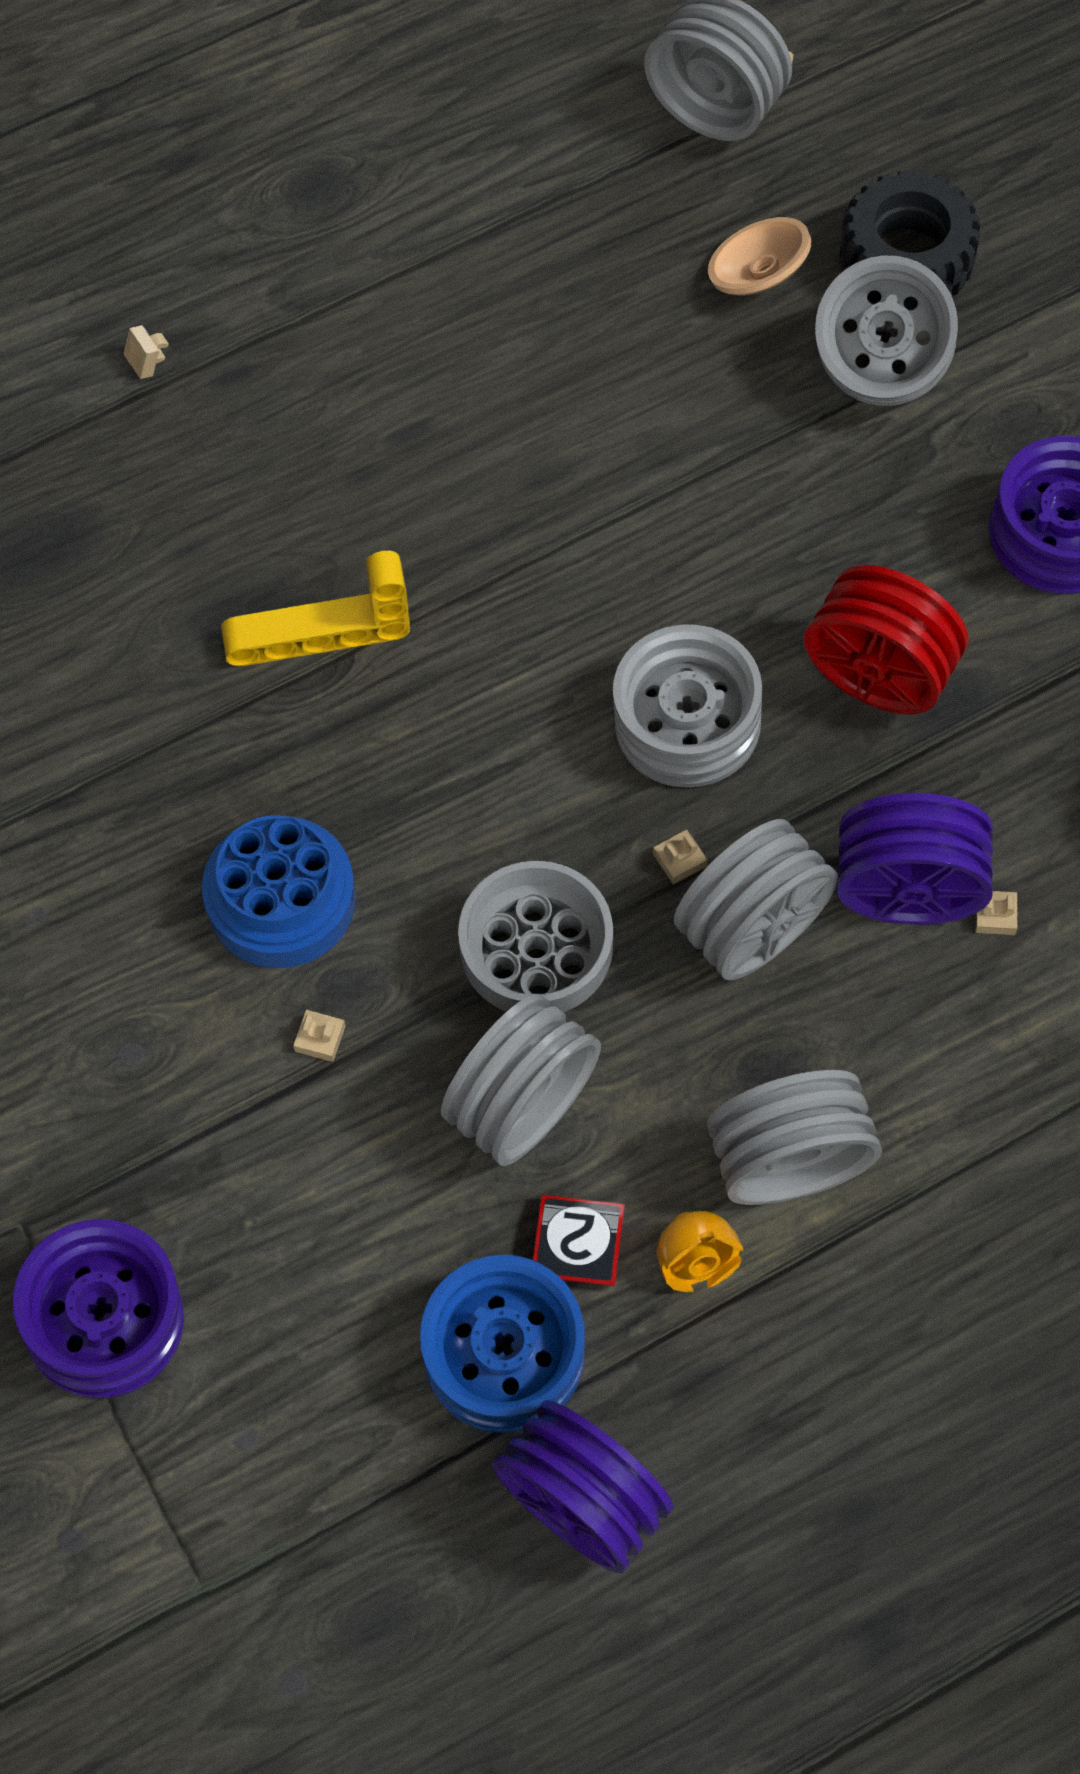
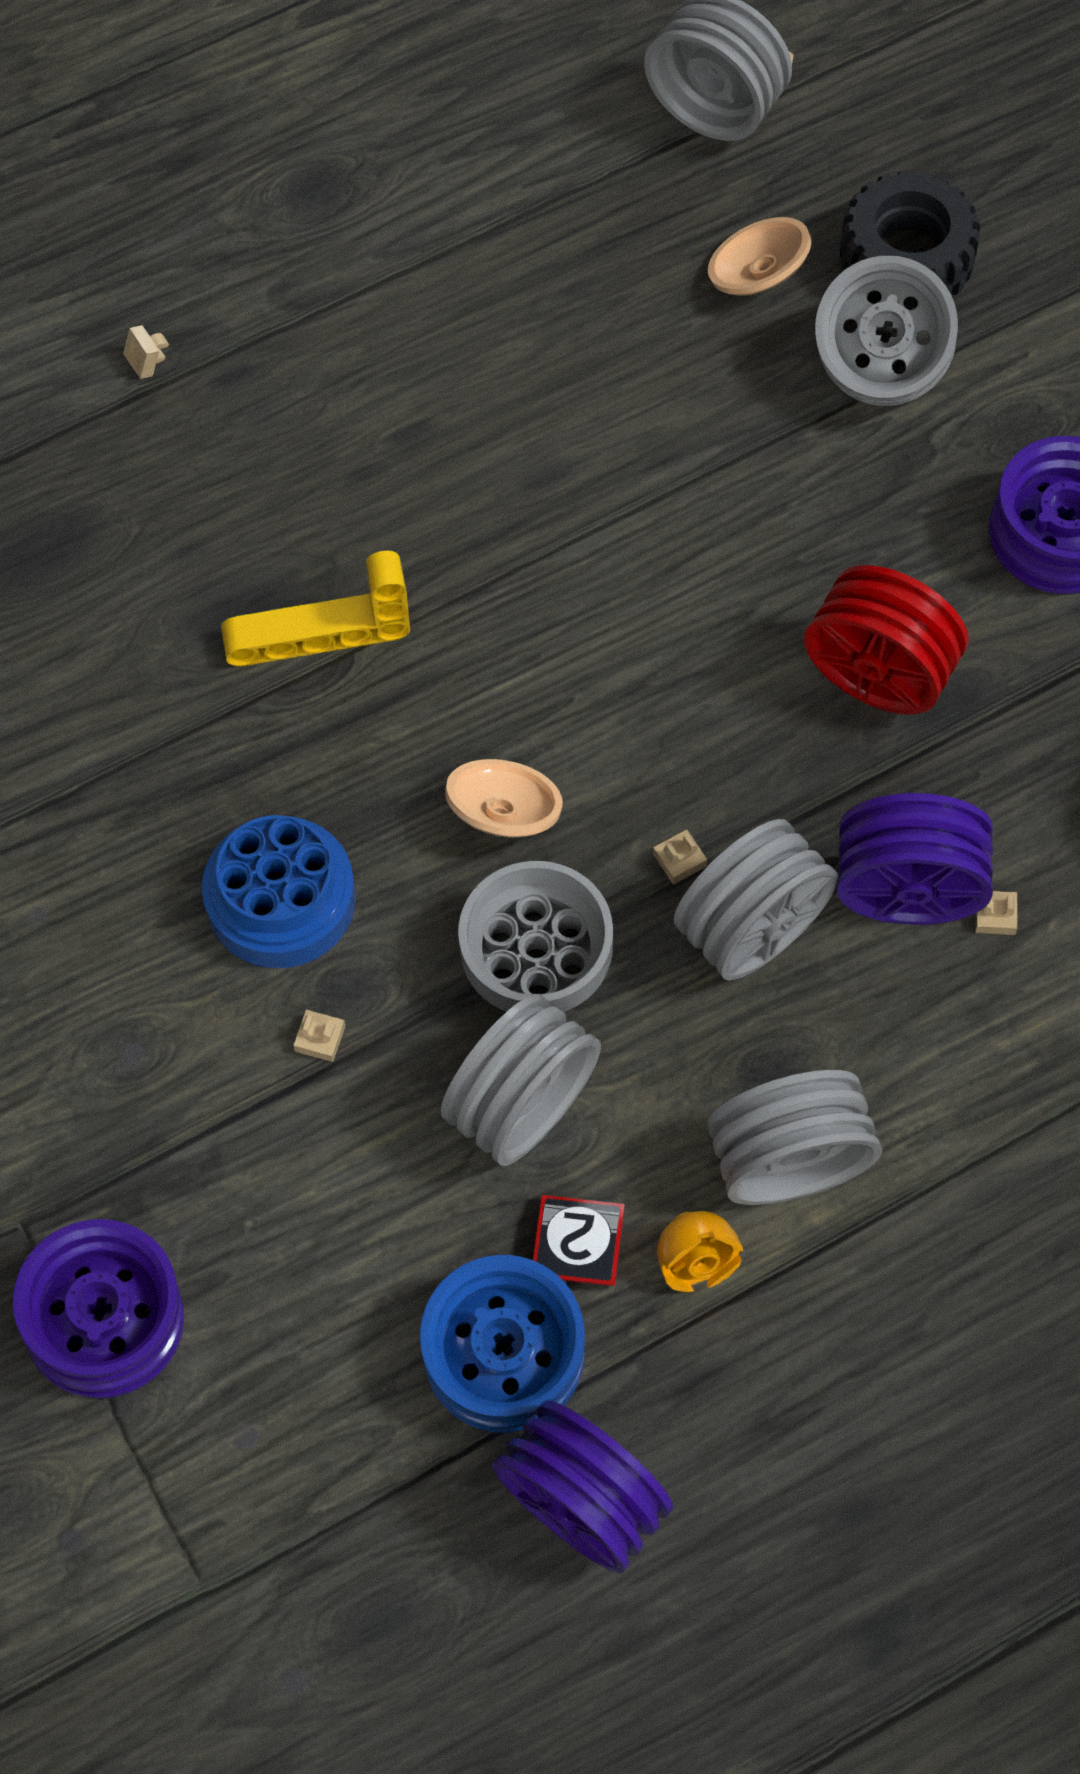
(503, 798): none -> light nougat dish
(687, 705): light grey wheel -> none

